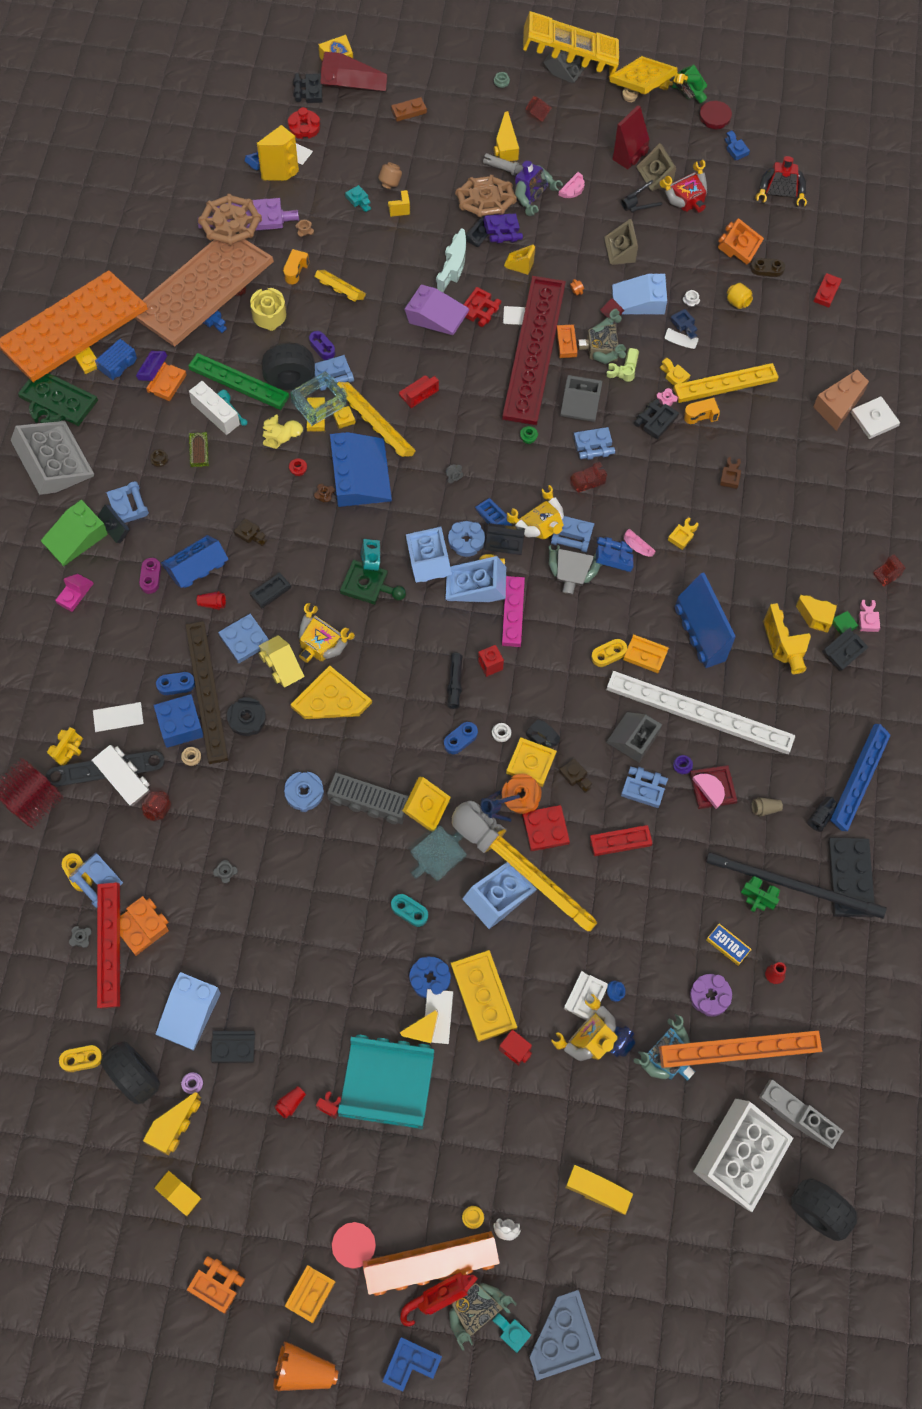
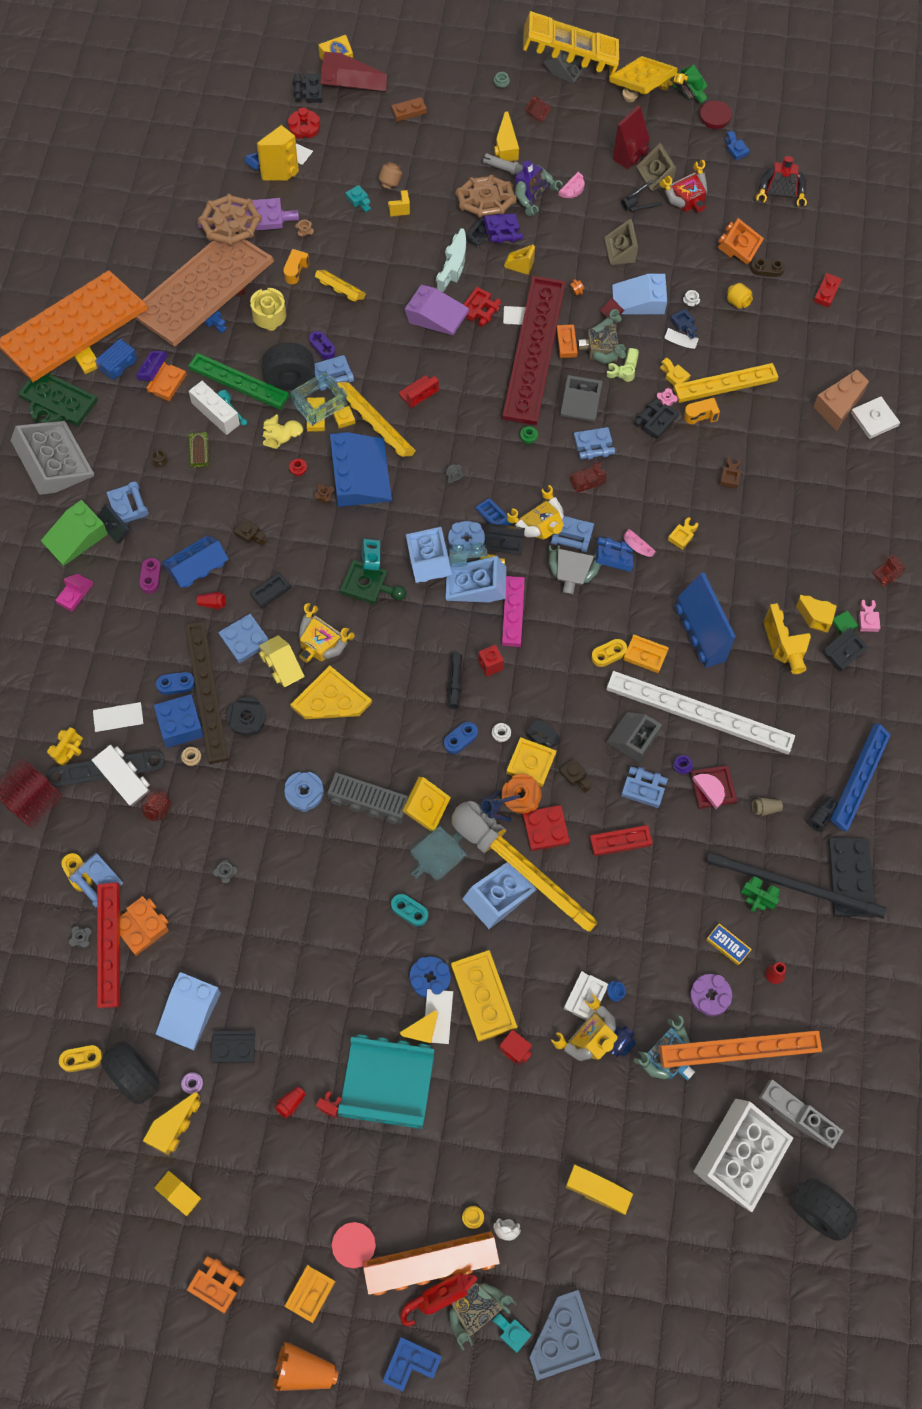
(459, 553): none -> clear light blue plate

